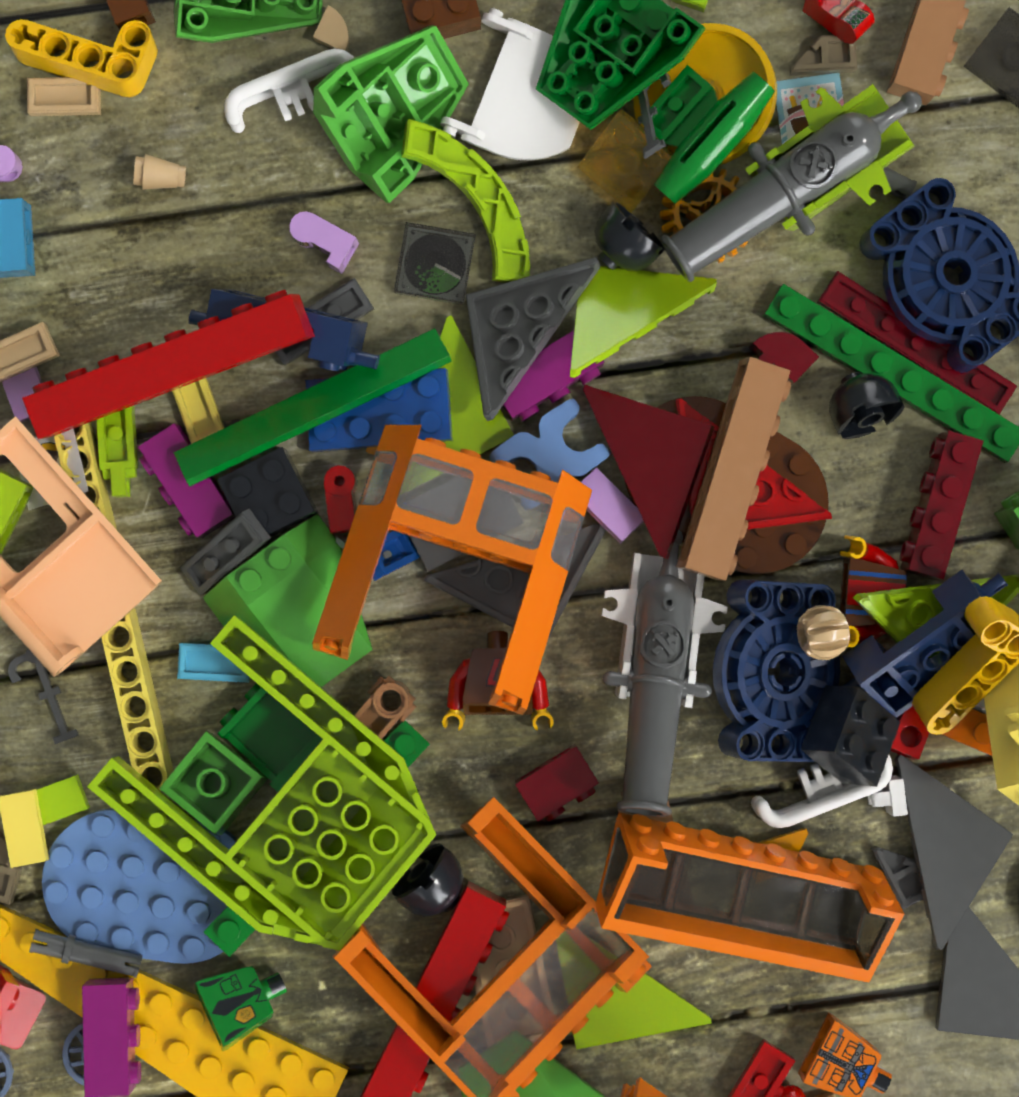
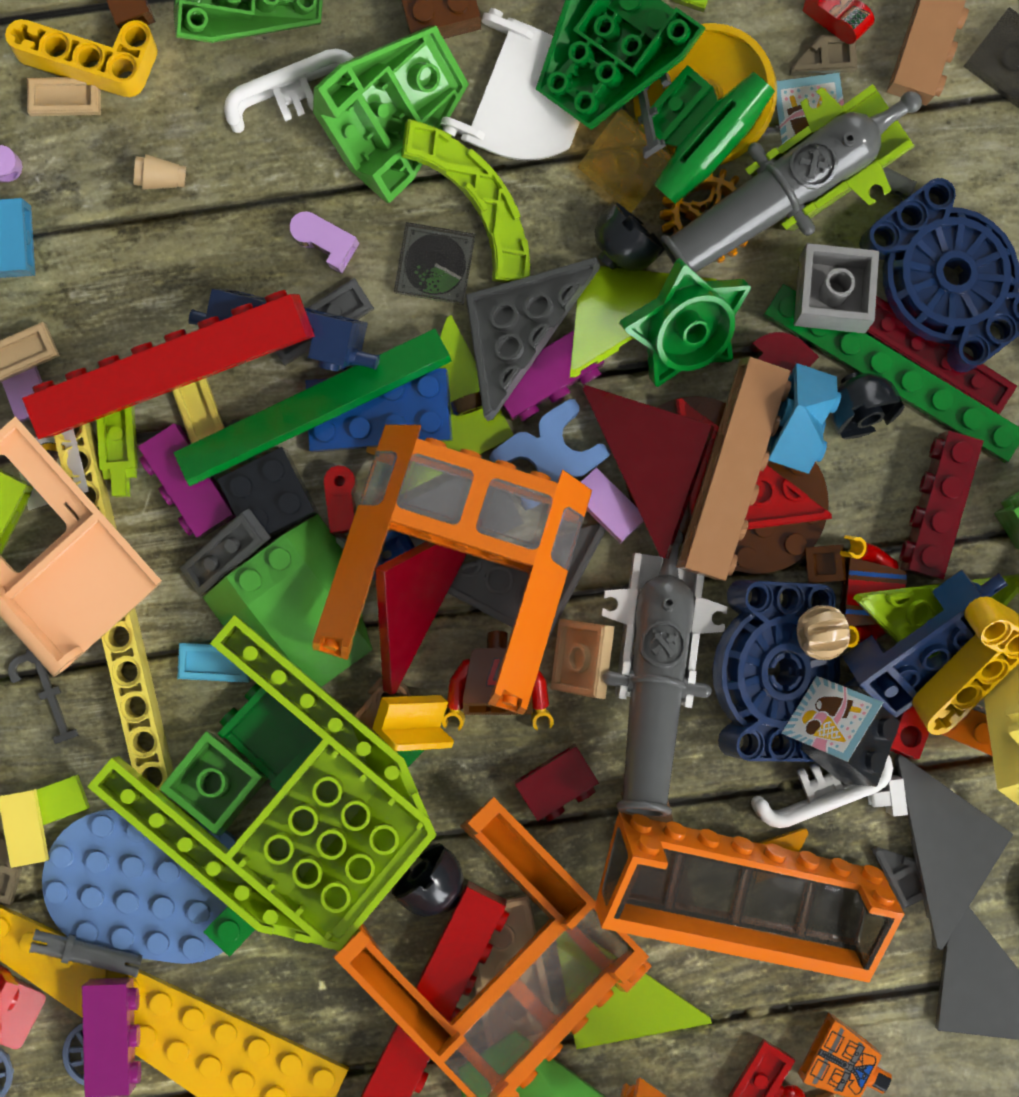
(238, 1002): green torso -> none
(332, 30): tan tile -> none
(408, 600): none -> dark red tile
(412, 722): none -> yellow panel
(466, 404): none -> dark brown tile
(582, 658): none -> tan tile
(687, 322): none -> green plate
(803, 419): none -> dark azure slope
(826, 564): none -> reddish brown tile
(832, 718): none -> sticker
(836, 288): none -> light grey brick

